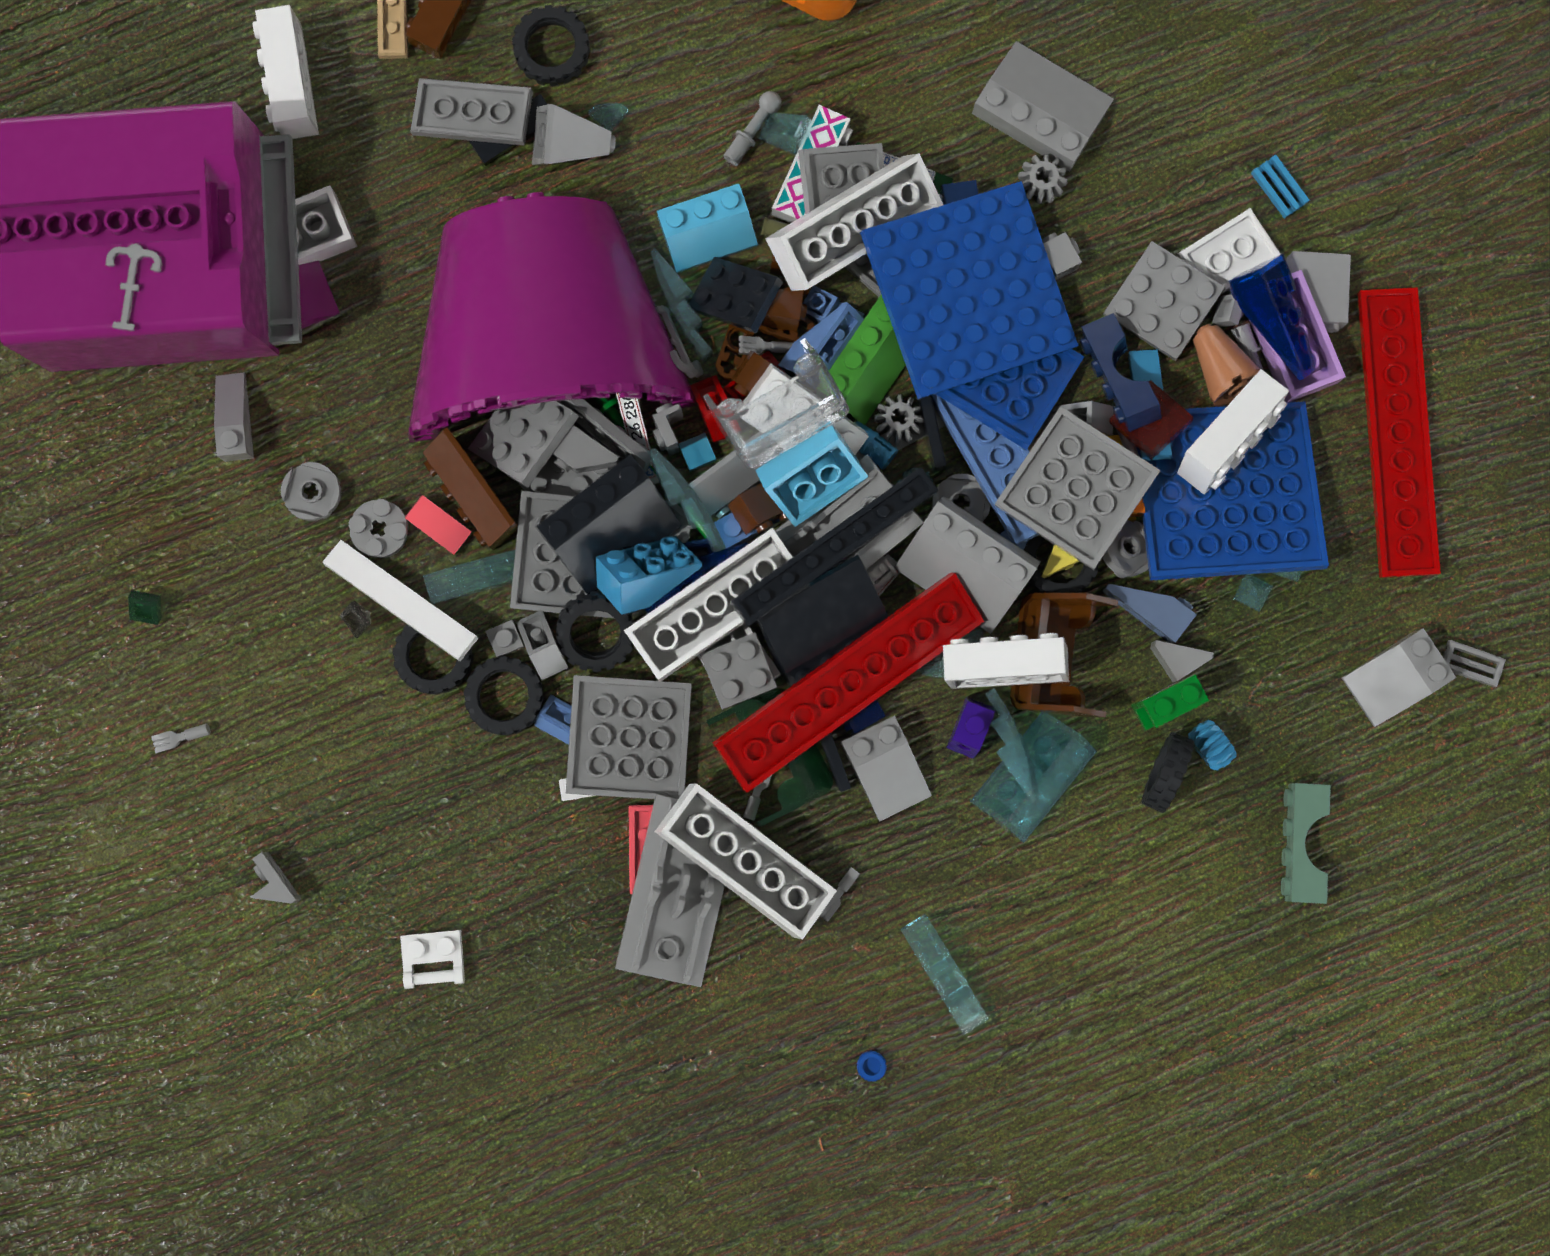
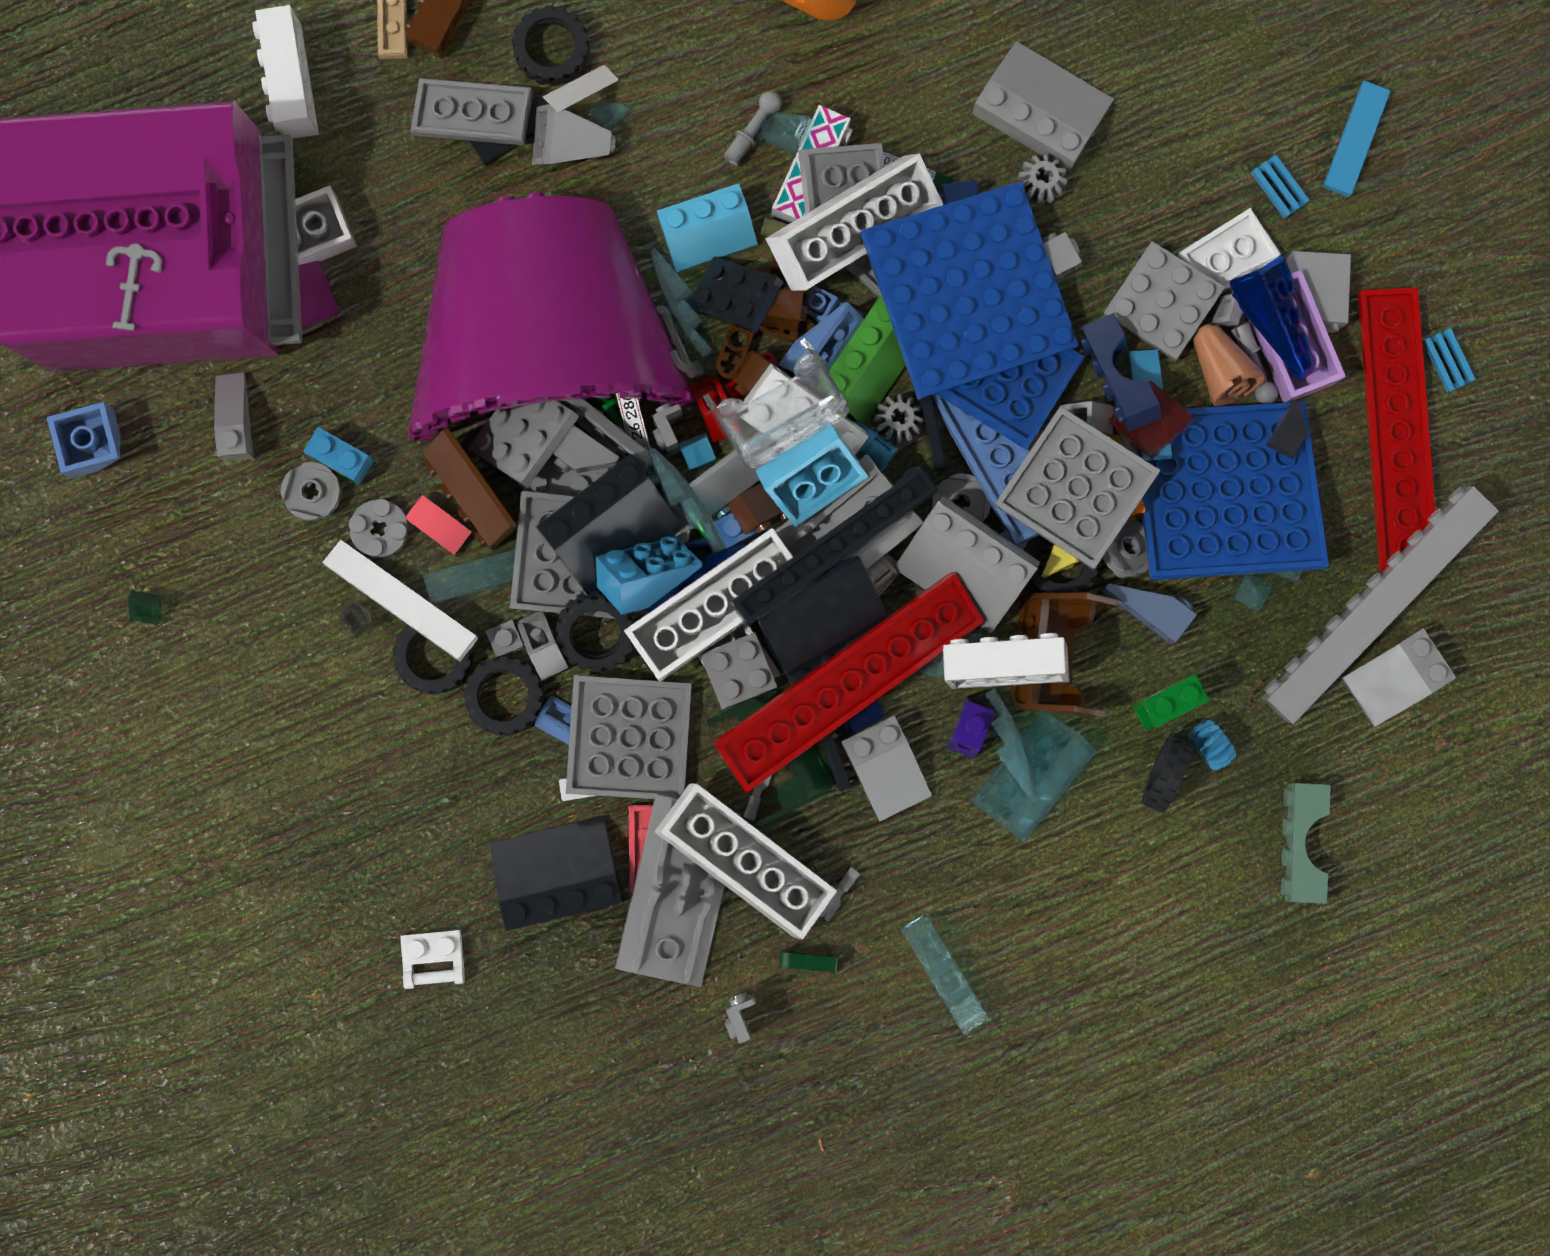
(85, 439): none -> medium blue slope
(171, 739): light grey piece -> none
(279, 887): light grey slope -> none
(338, 456): none -> dark azure brick
(555, 873): none -> black slope
(580, 88): none -> white sticker
(736, 1022): none -> light grey bracket
(758, 345): light grey piece -> none
(808, 961): none -> dark green piece
(871, 1065): blue tile -> none
(1179, 659): light grey slope -> none
(1233, 433): white brick -> none
(1289, 432): none -> clear smoke tile
(1356, 138): none -> dark azure tile
(1379, 604): none -> light grey brick
(1448, 655): light grey tile -> none
(1458, 355): none -> dark azure tile

